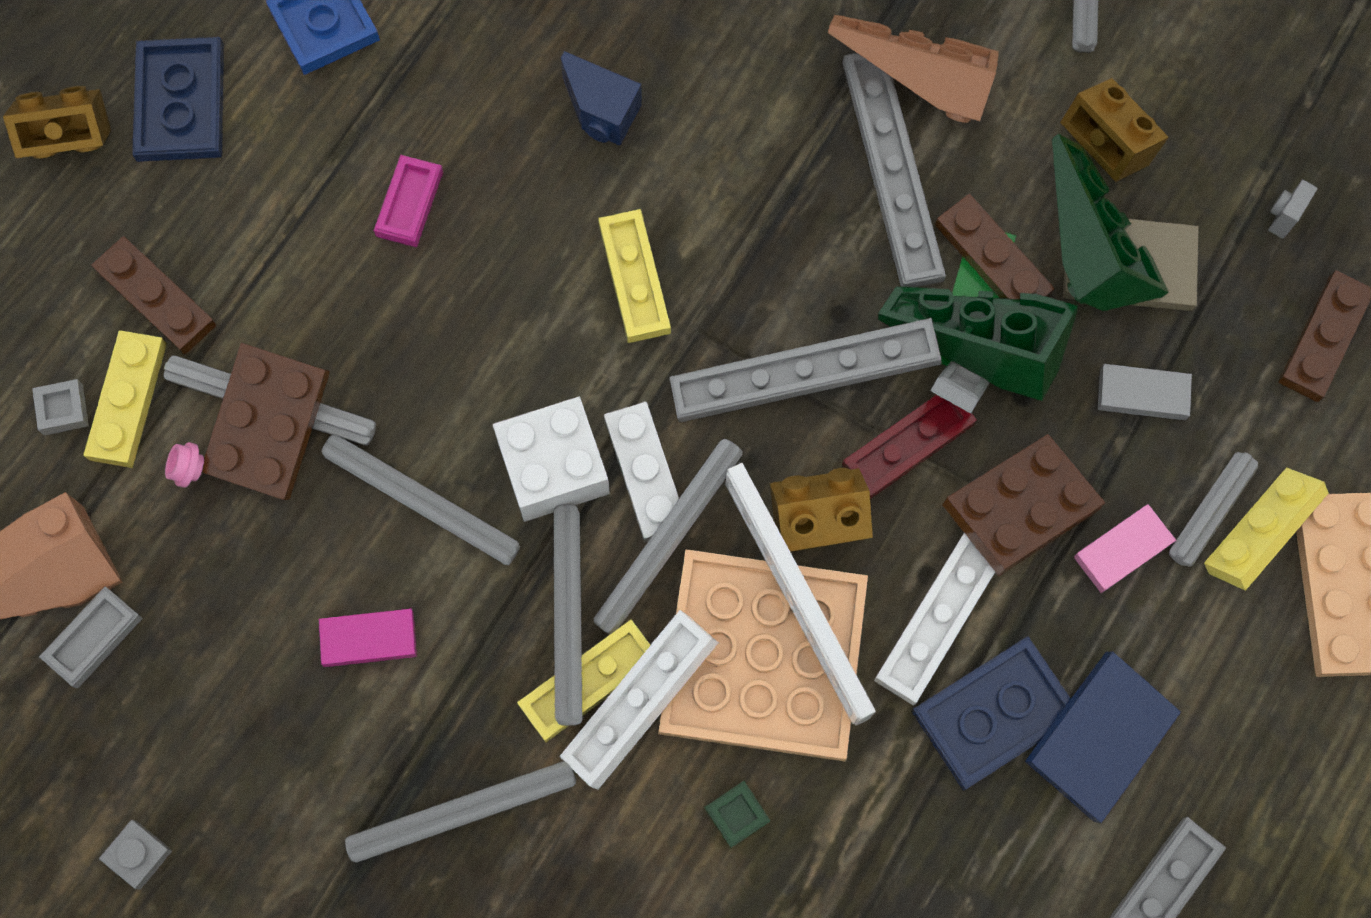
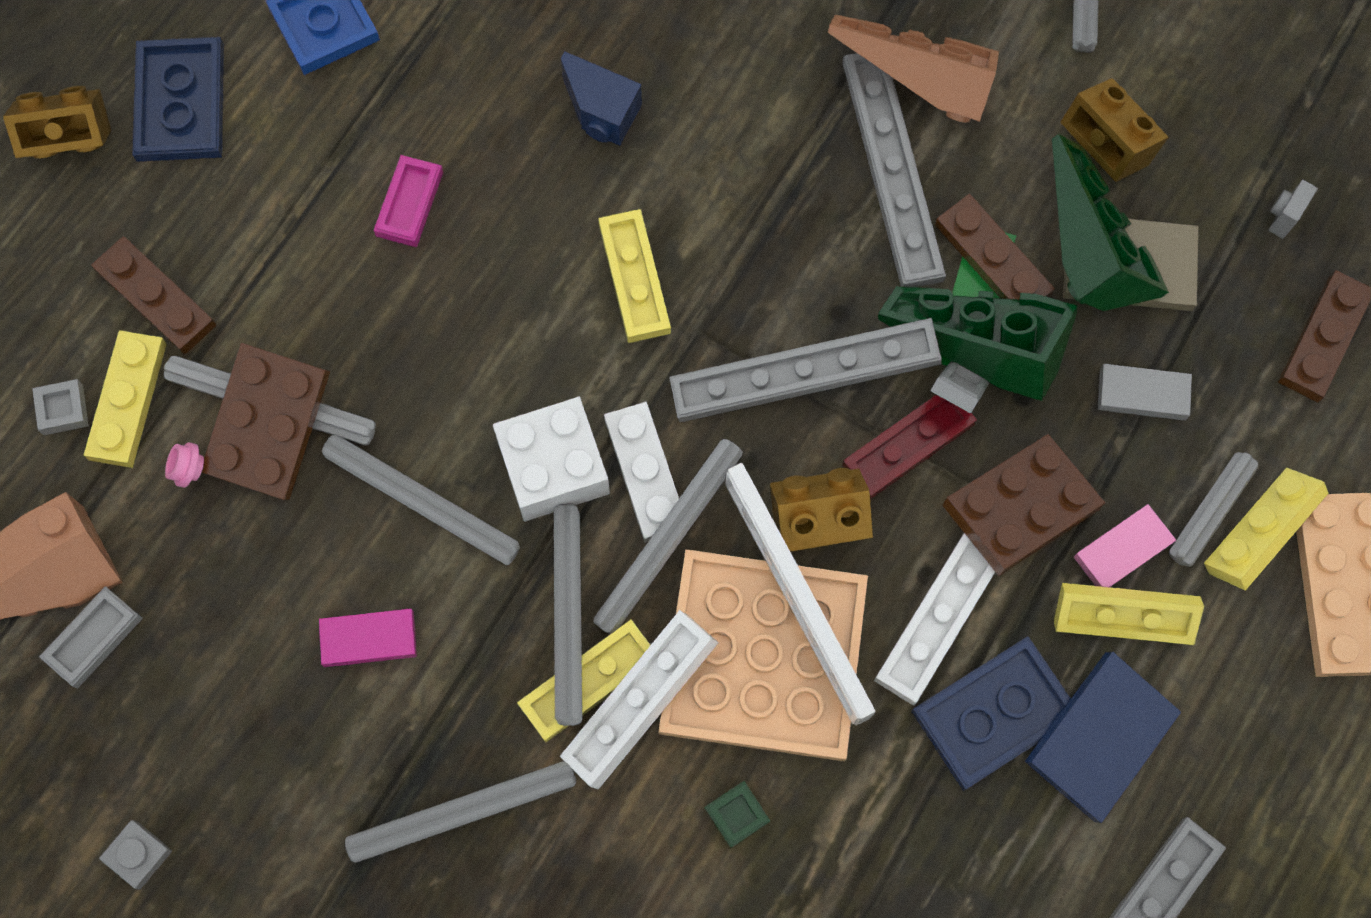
(1128, 613): none -> light yellow plate

